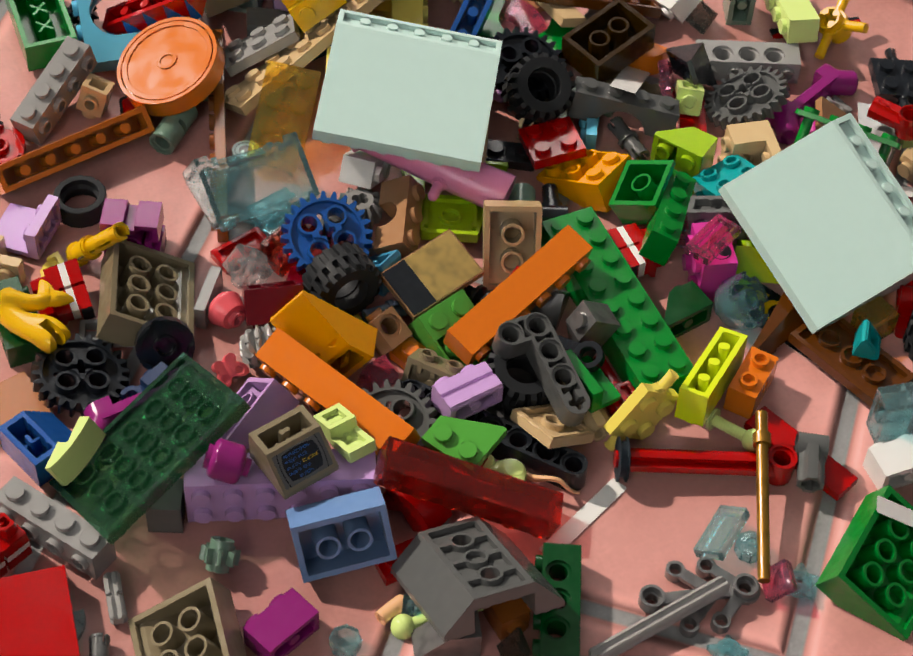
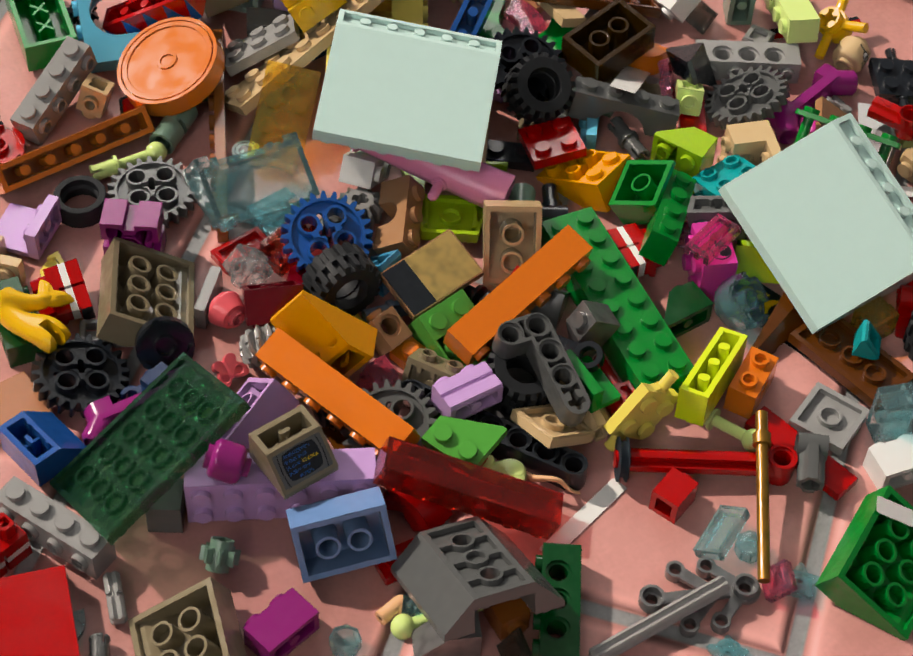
(72, 456): yellowish green slope -> none
(91, 246): yellow pin -> none
(110, 166): none -> yellowish green pin
(154, 182): none -> dark grey gear
(344, 434): yellowish green slope -> none
(673, 495): none -> red brick
(758, 34): none -> light grey tile
(831, 415): none -> light grey plate
(851, 54): none -> tan head

